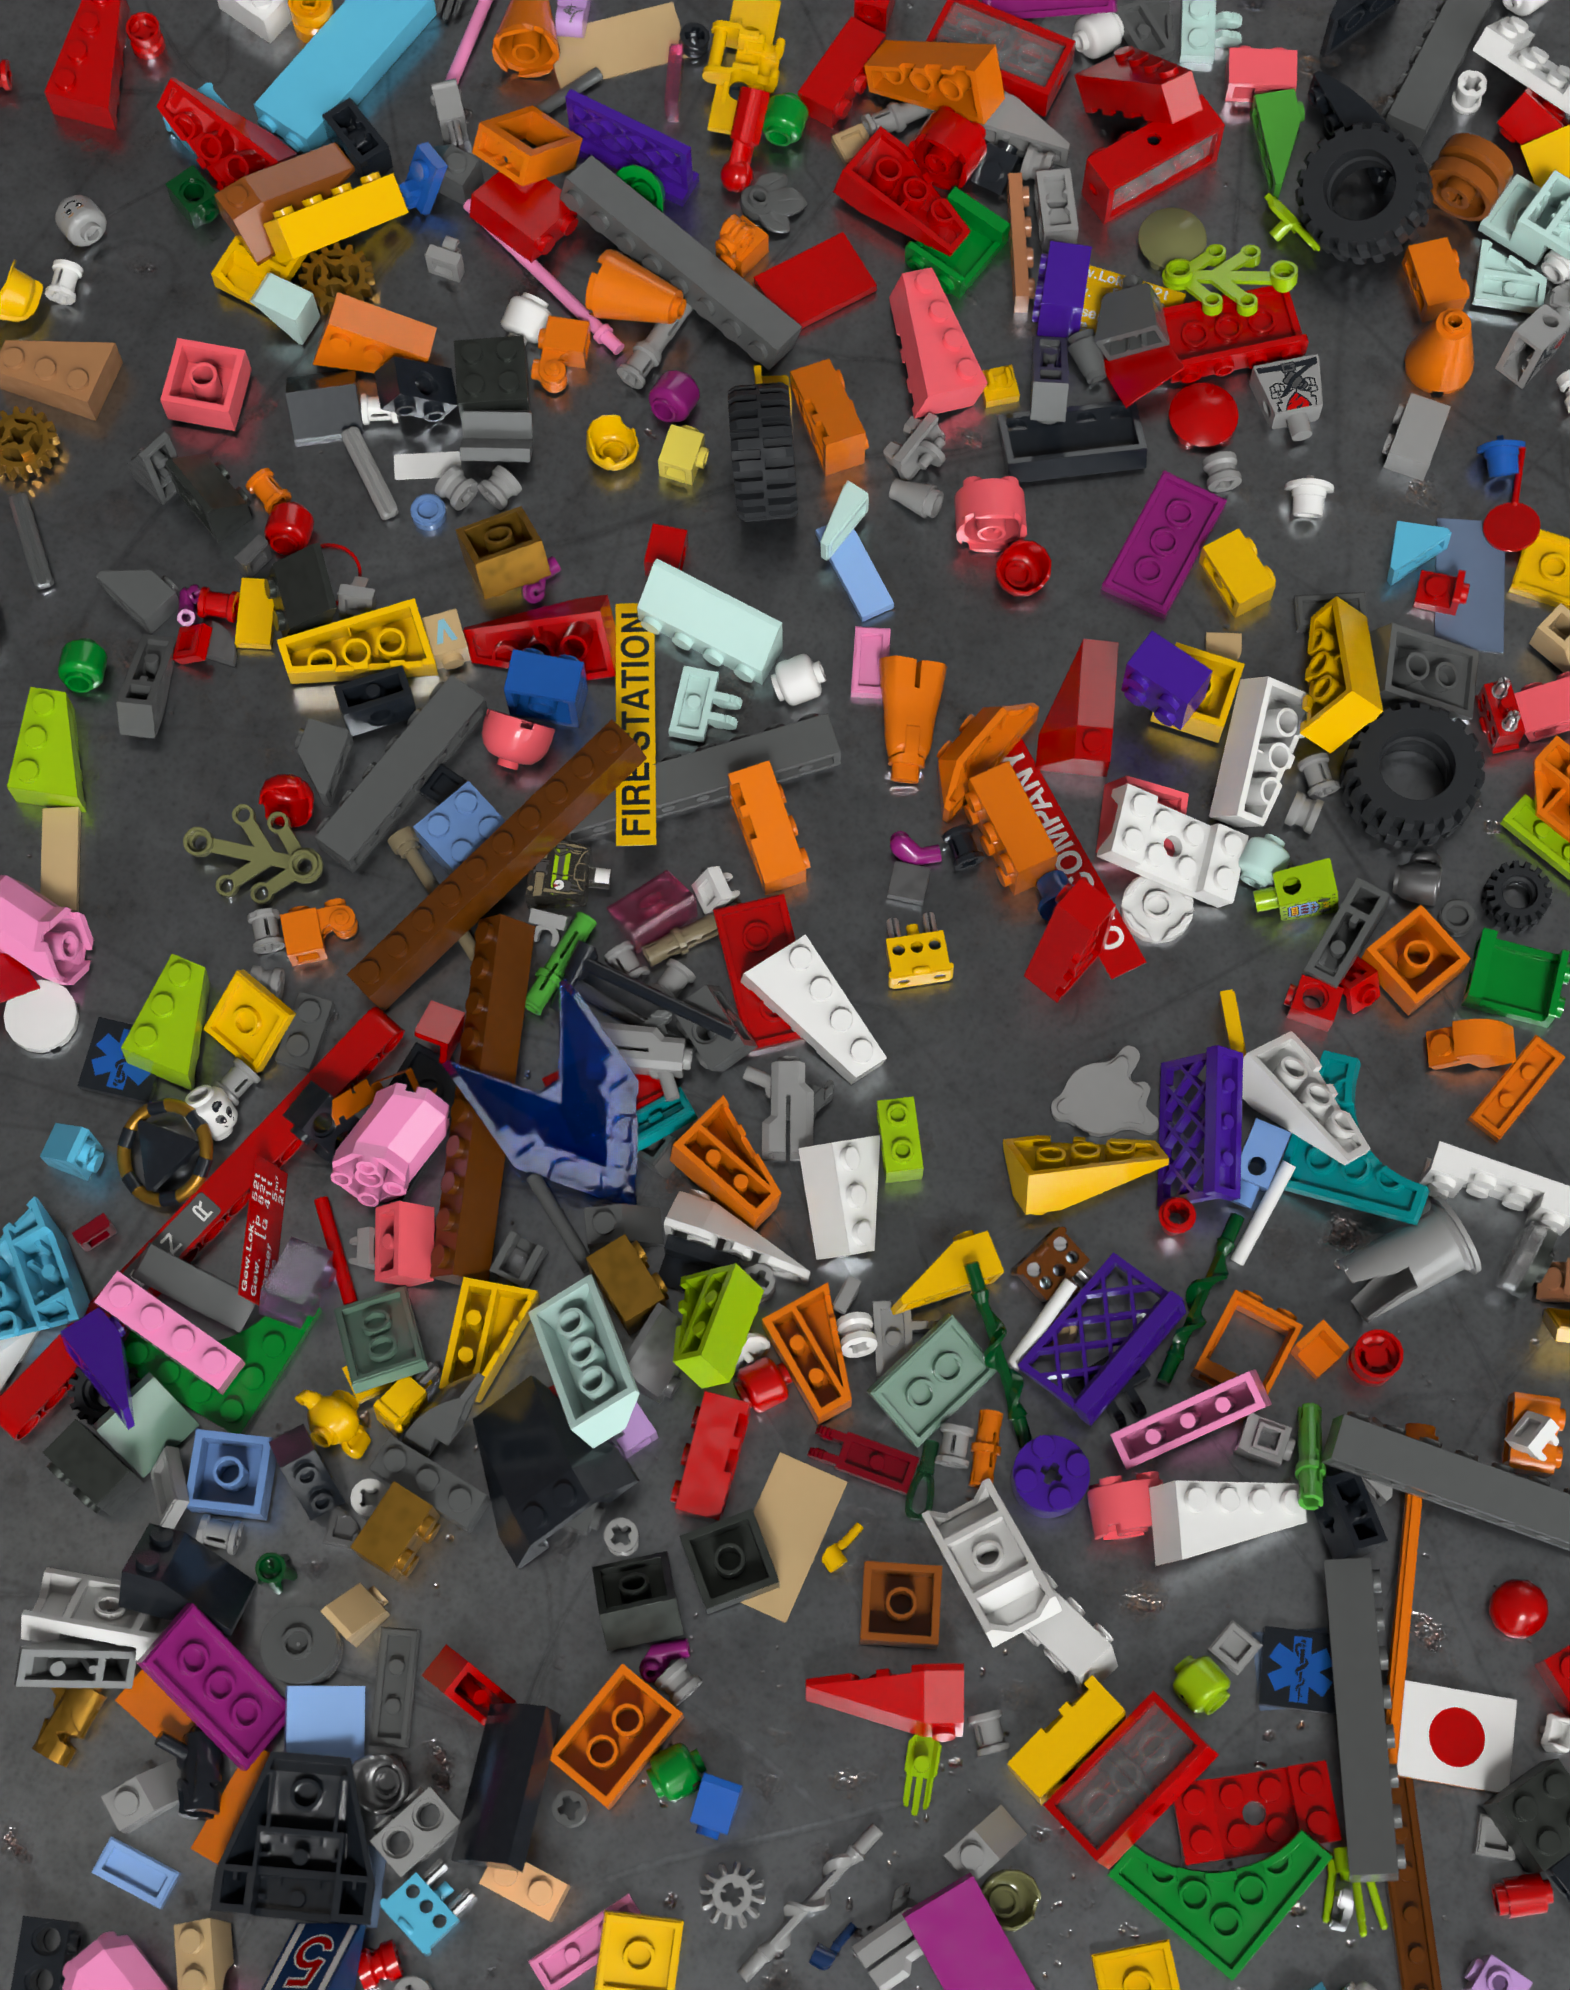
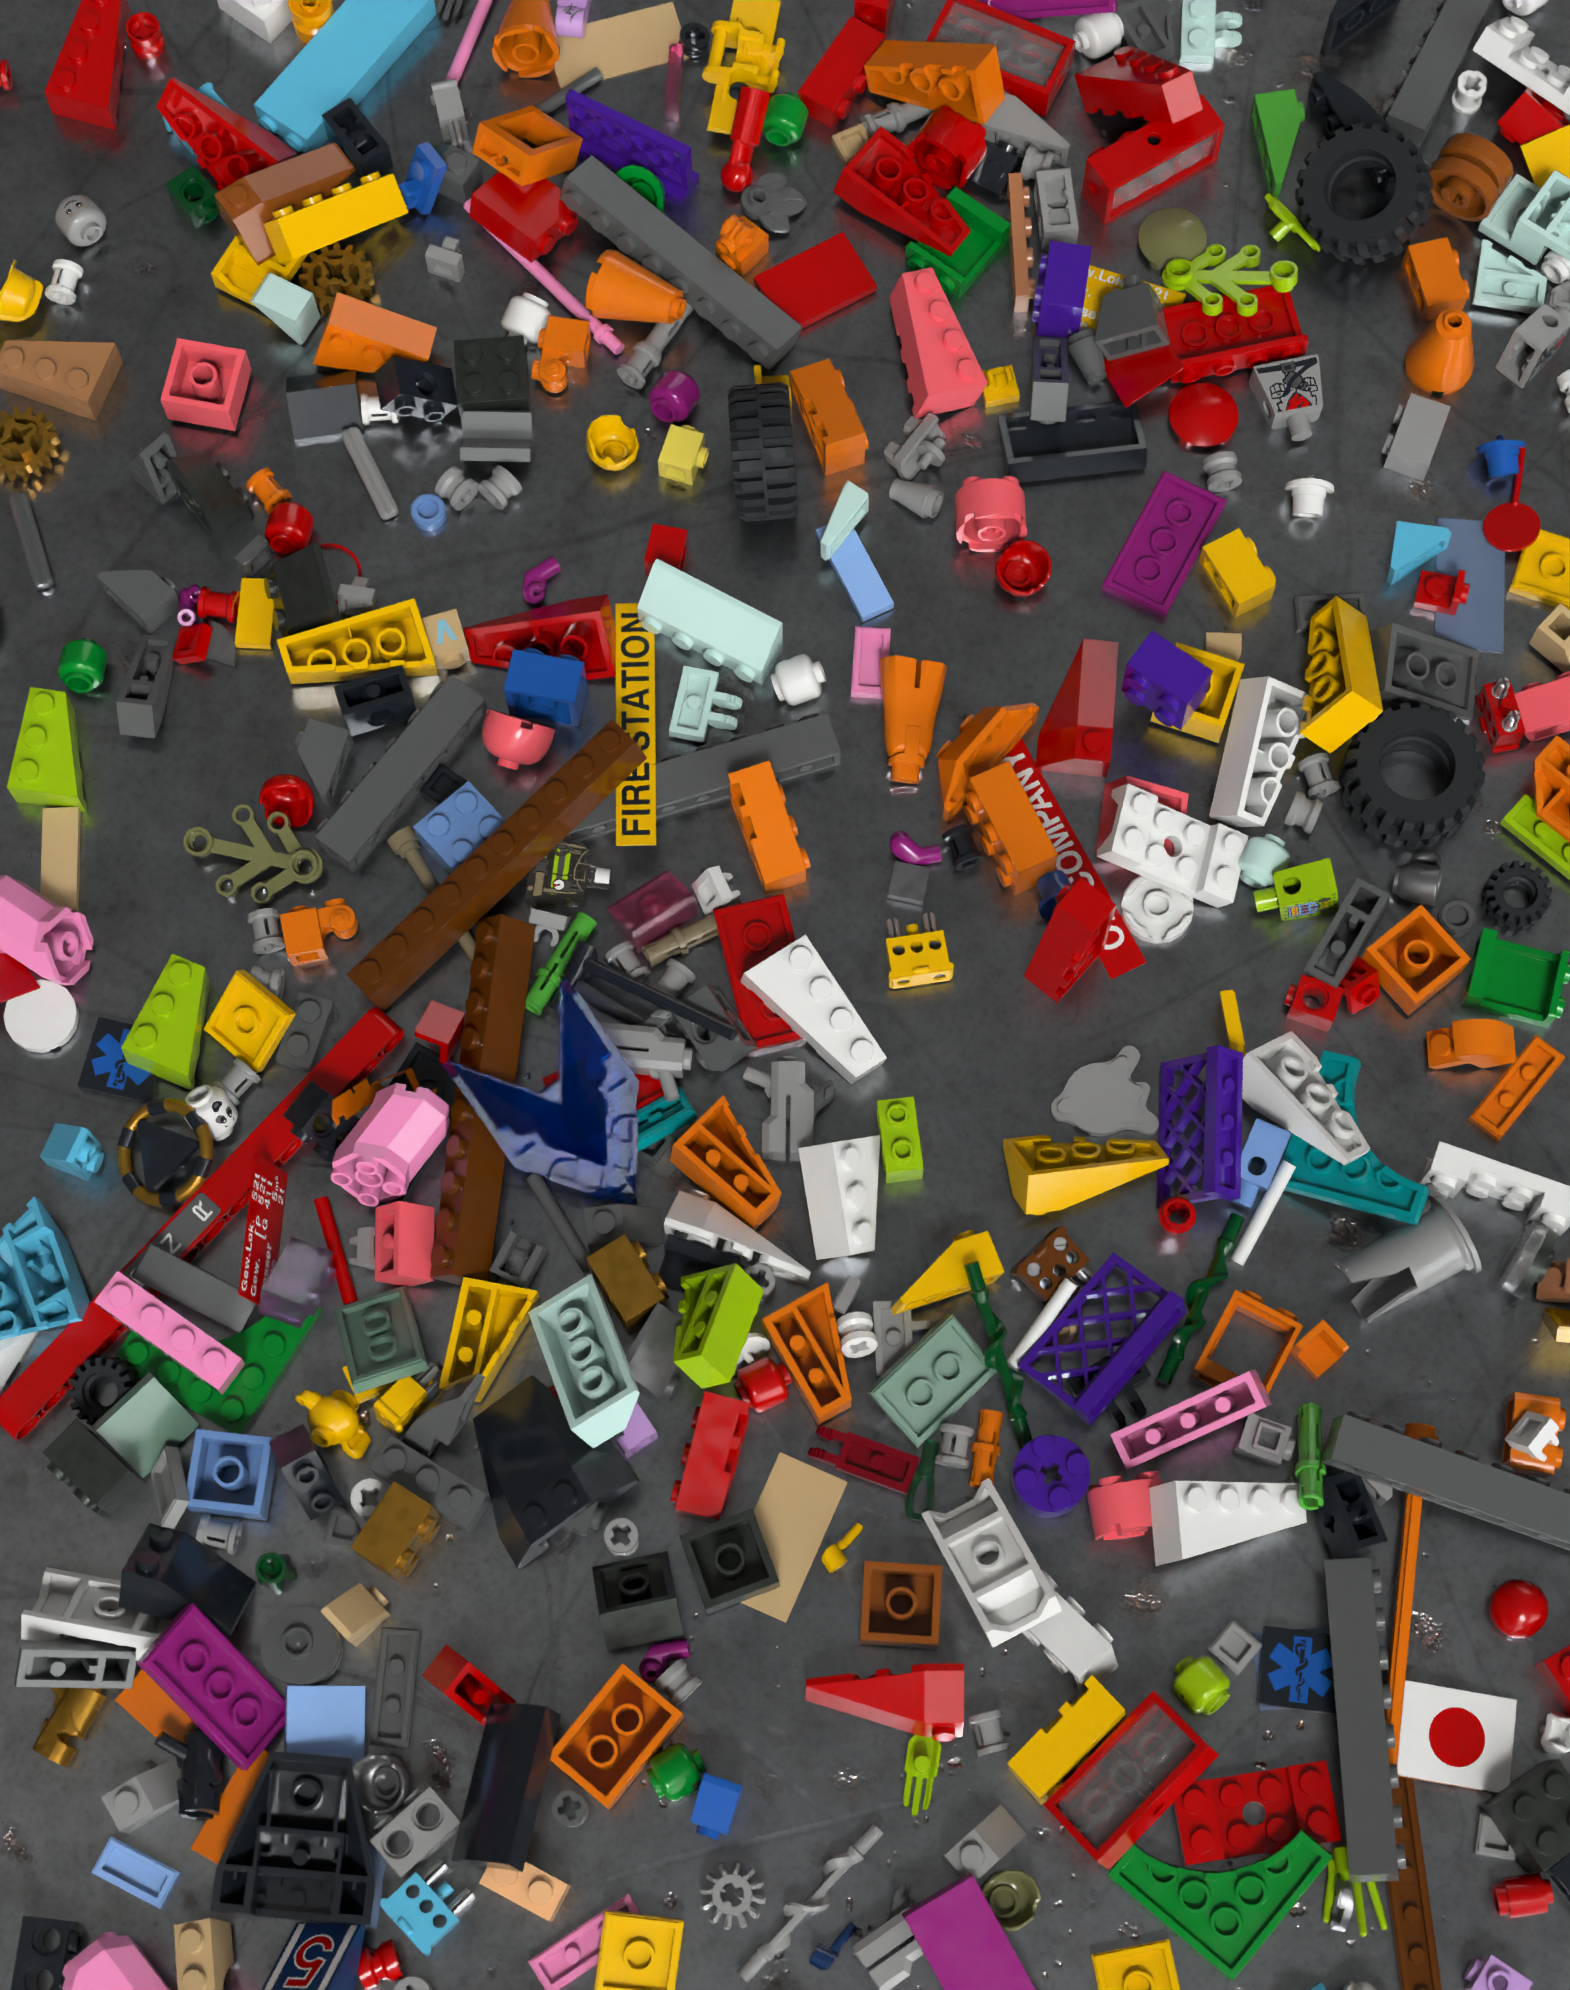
(94, 1232): dark red tile -> none
(100, 1354): dark purple slope -> none
(424, 464): white sticker -> none
(503, 552): pearl gold brick -> none
(1258, 72): coral brick -> none
(1374, 1358): red wheel -> none

